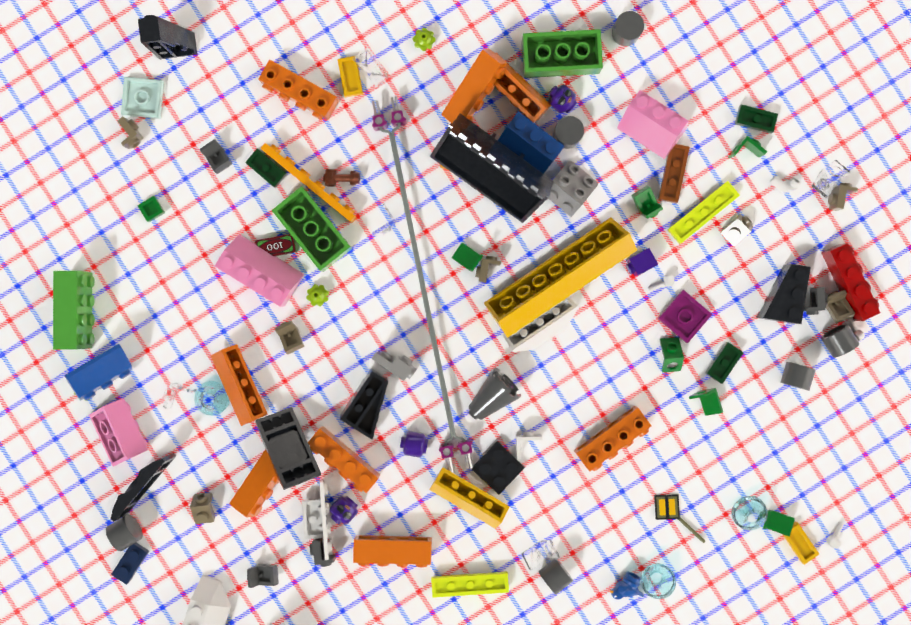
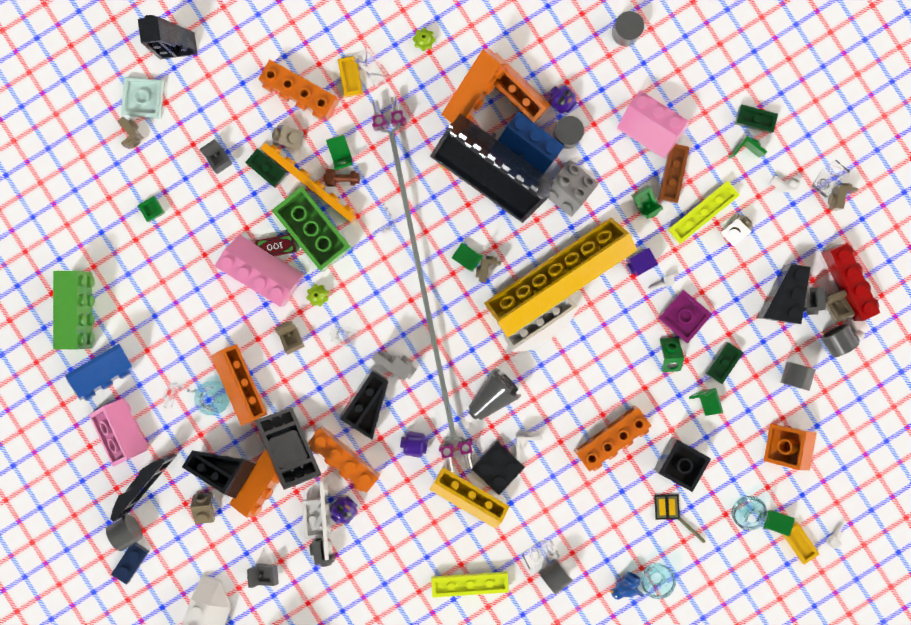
(219, 471): none -> black wedge
(287, 137): none -> dark tan bracket
(339, 152): none -> green bracket
(344, 335): none -> clear brick
(392, 550): orange brick -> none
(562, 53): bright green brick -> none
(682, 464): none -> black brick
(790, 447): none -> orange slope

